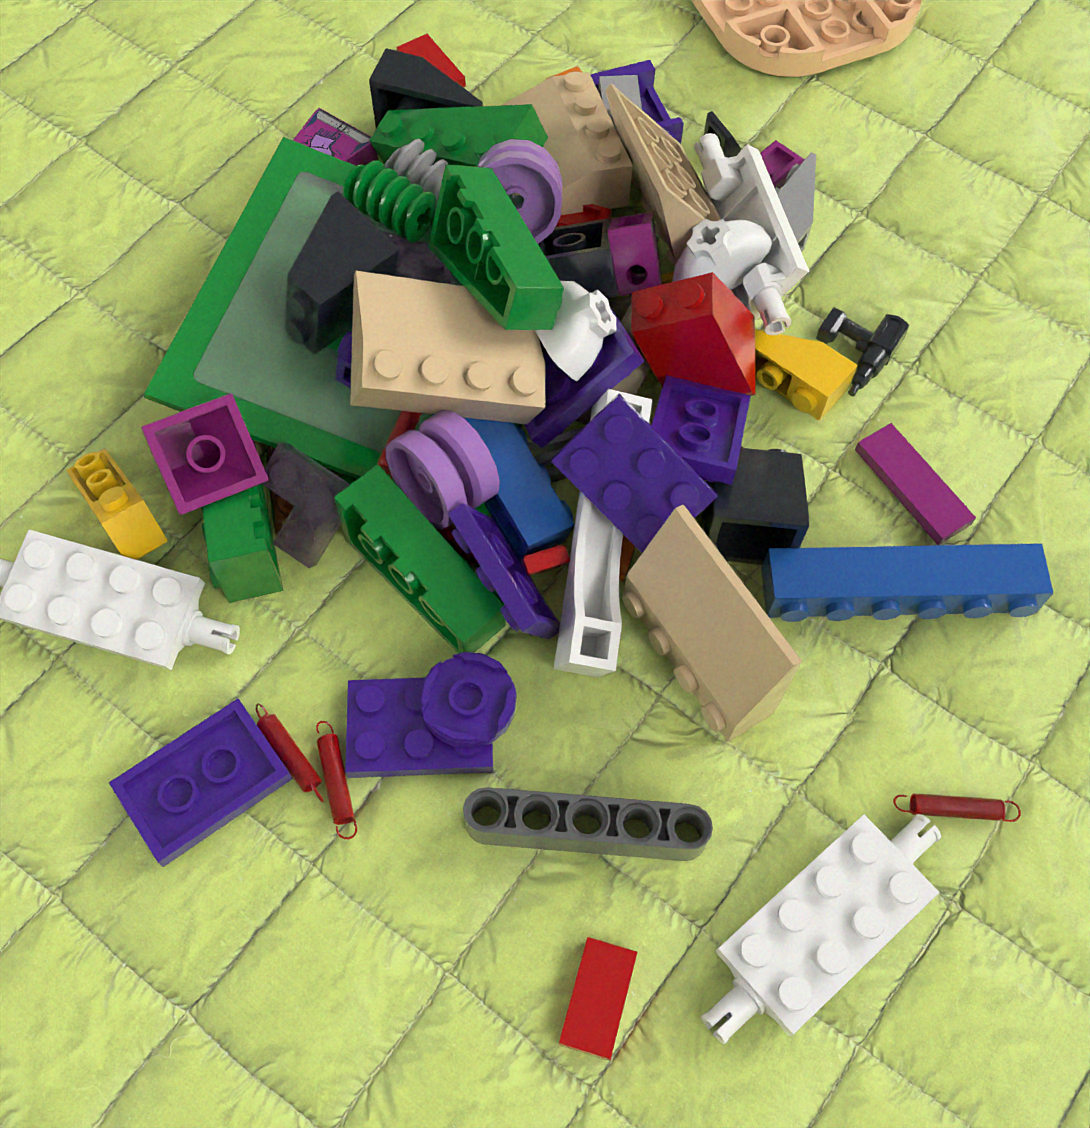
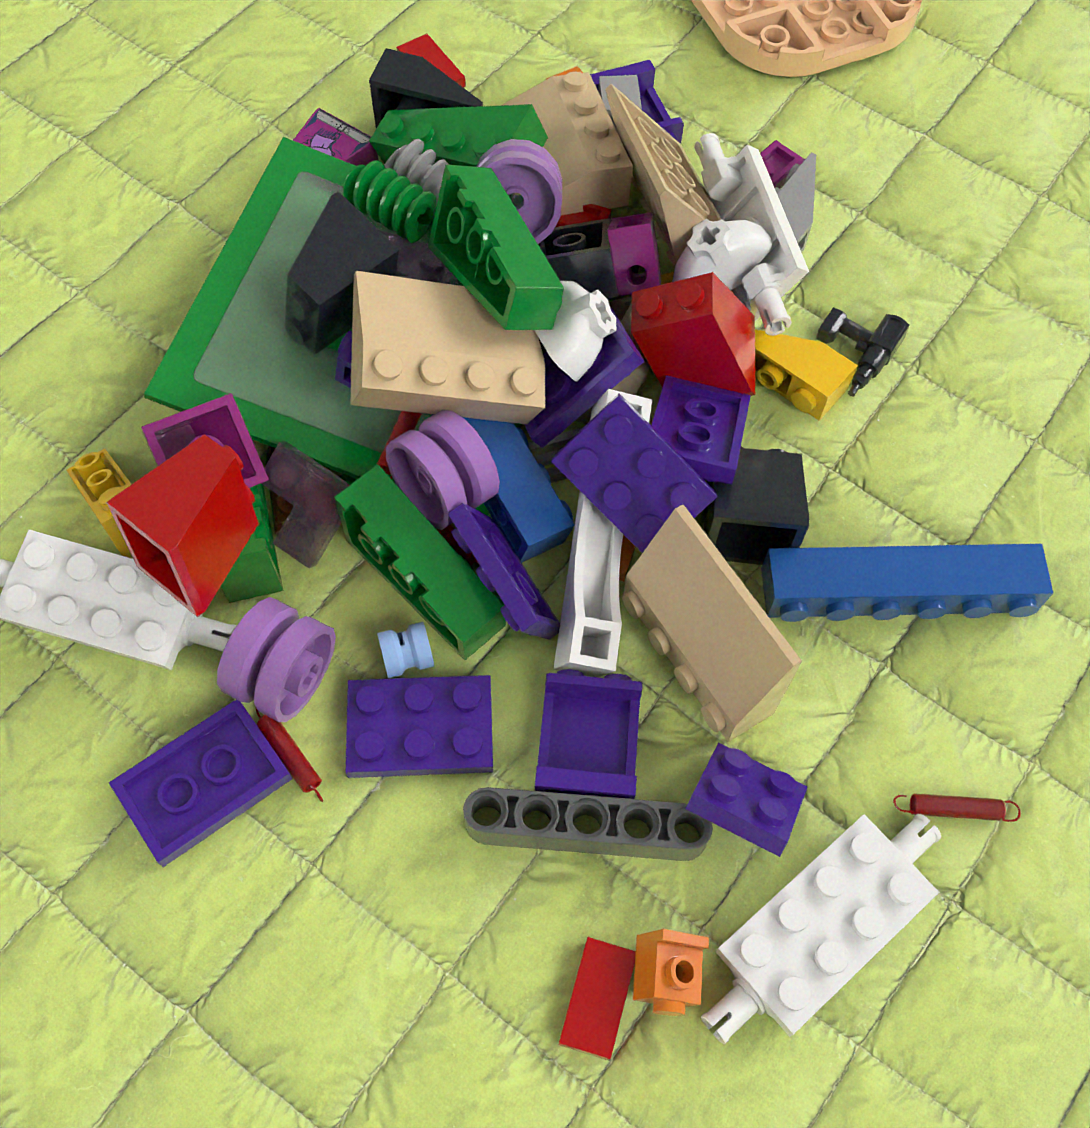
(188, 521): none -> red slope
(275, 659): none -> medium lavender wheel
(335, 780): red piece -> none
(405, 649): none -> light blue wheel
(468, 700): dark purple tile -> none
(545, 560): red tile -> none
(589, 735): none -> dark purple panel
(669, 970): none -> orange brick
(727, 141): black slope -> none
(748, 799): none -> dark purple plate
(915, 484): magenta tile -> none

